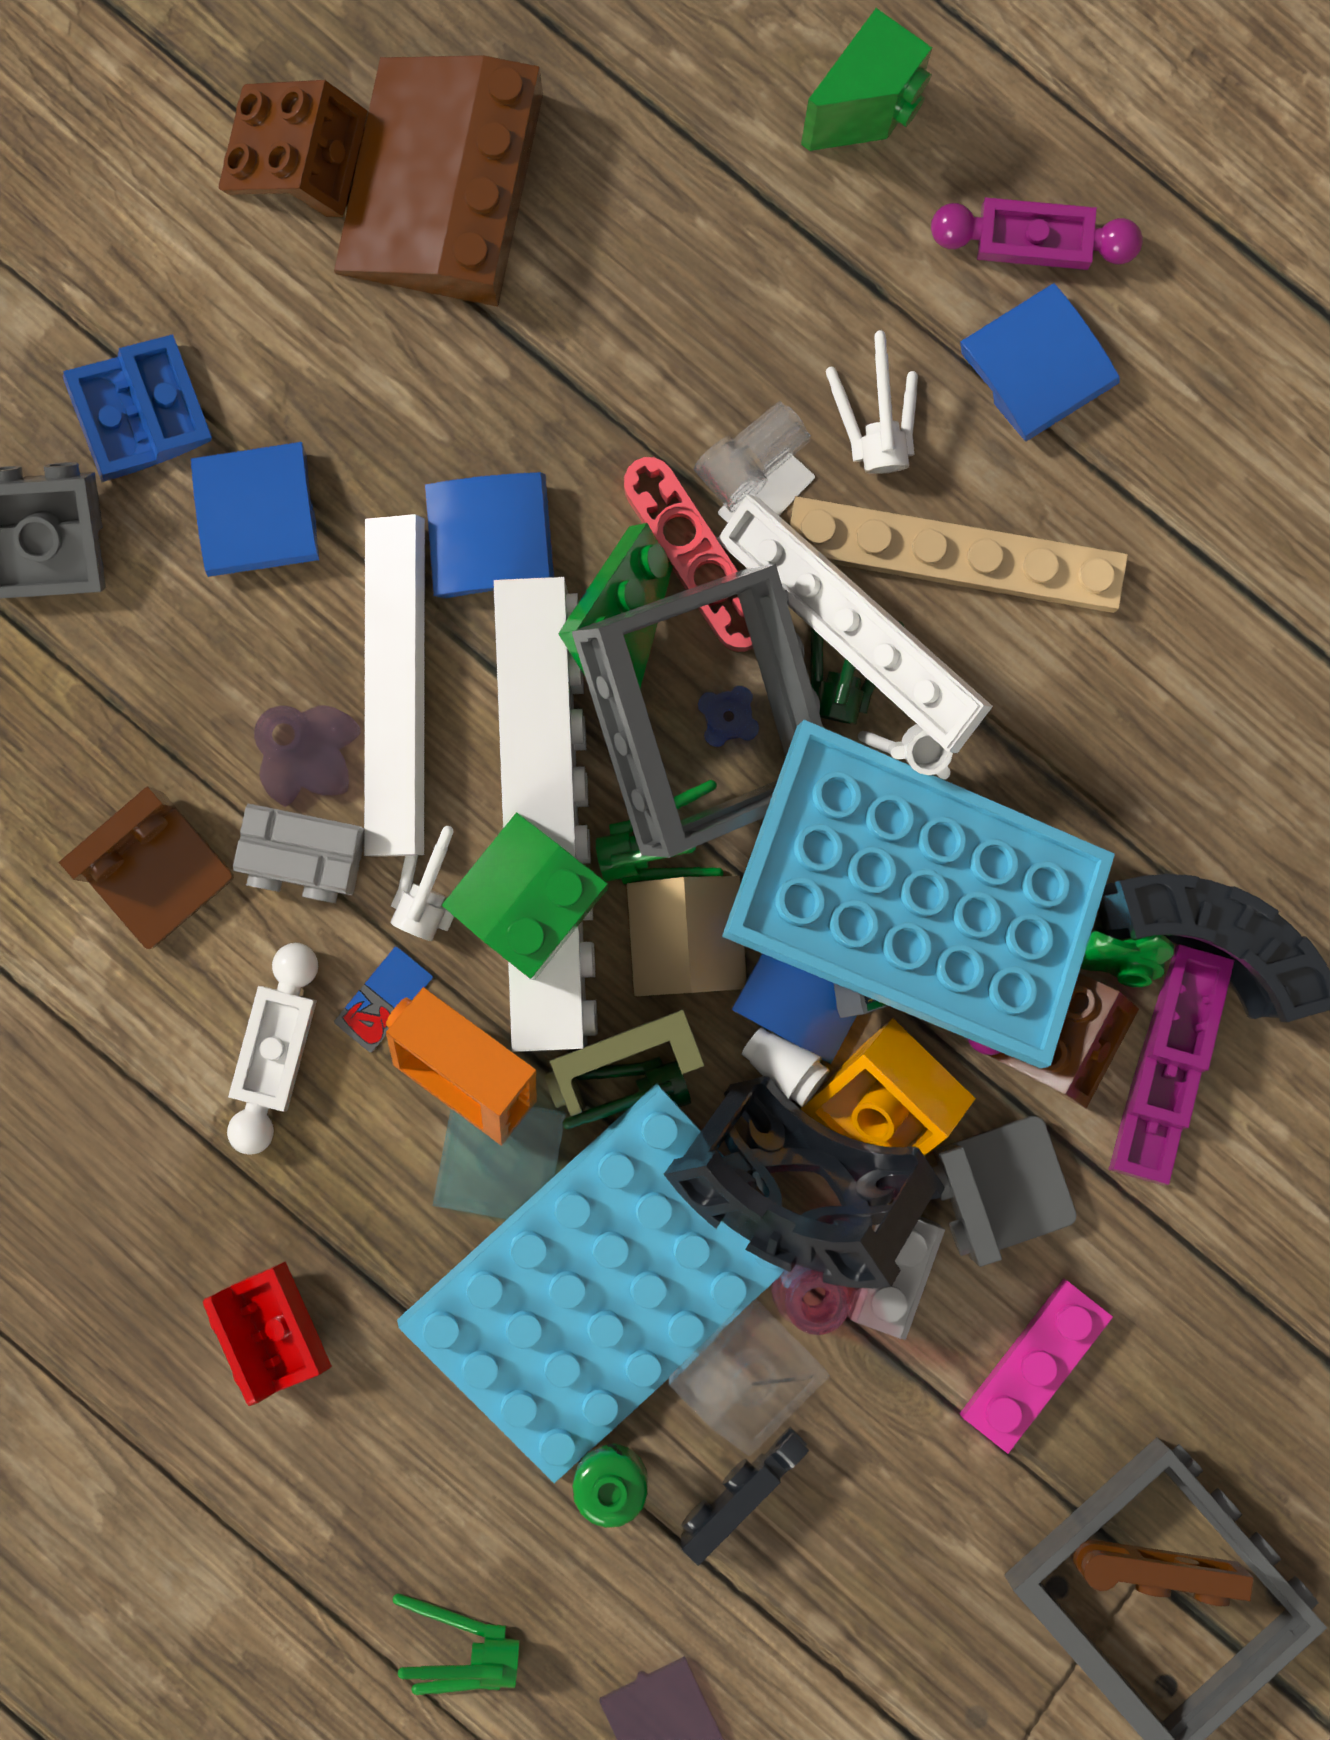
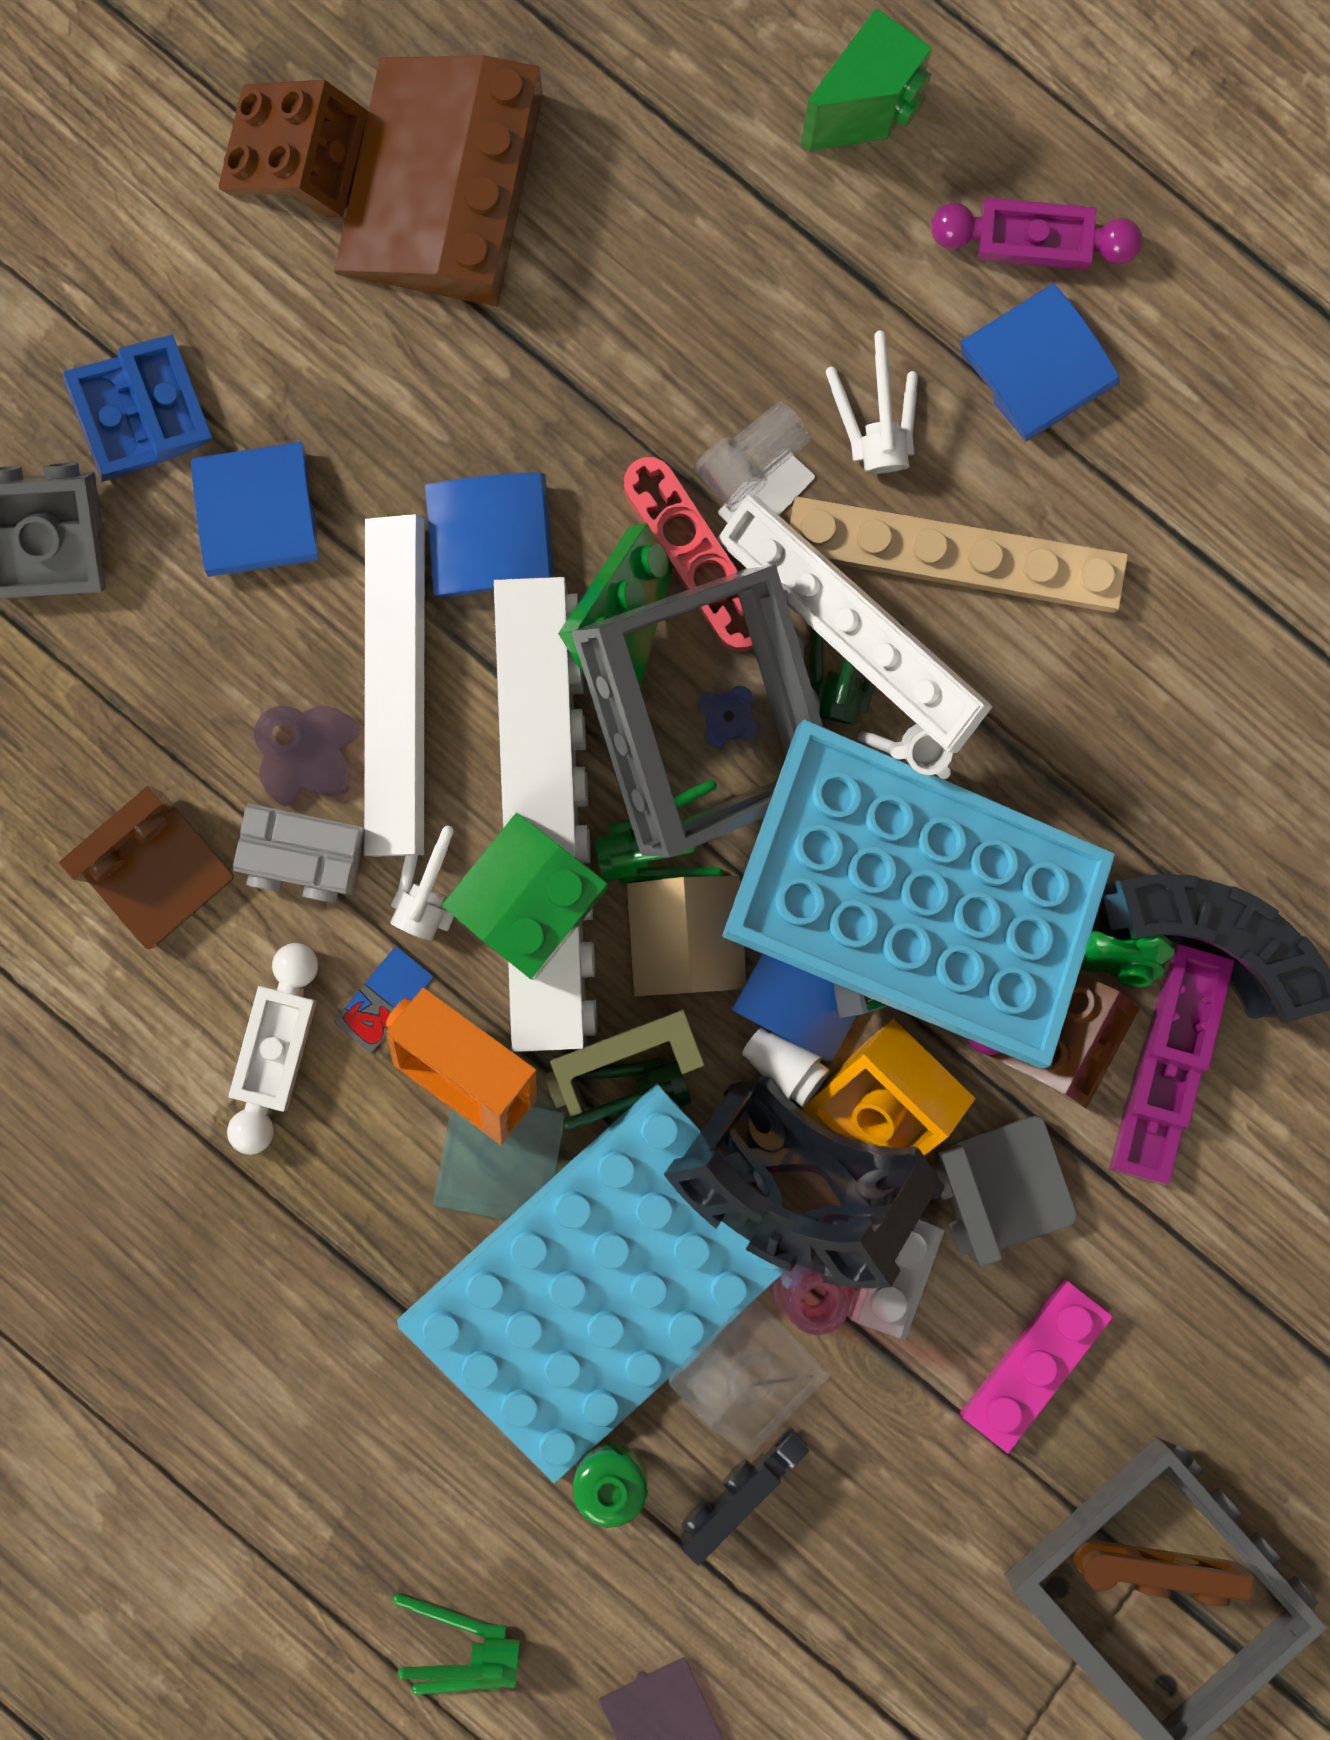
(266, 1333): red bracket -> none

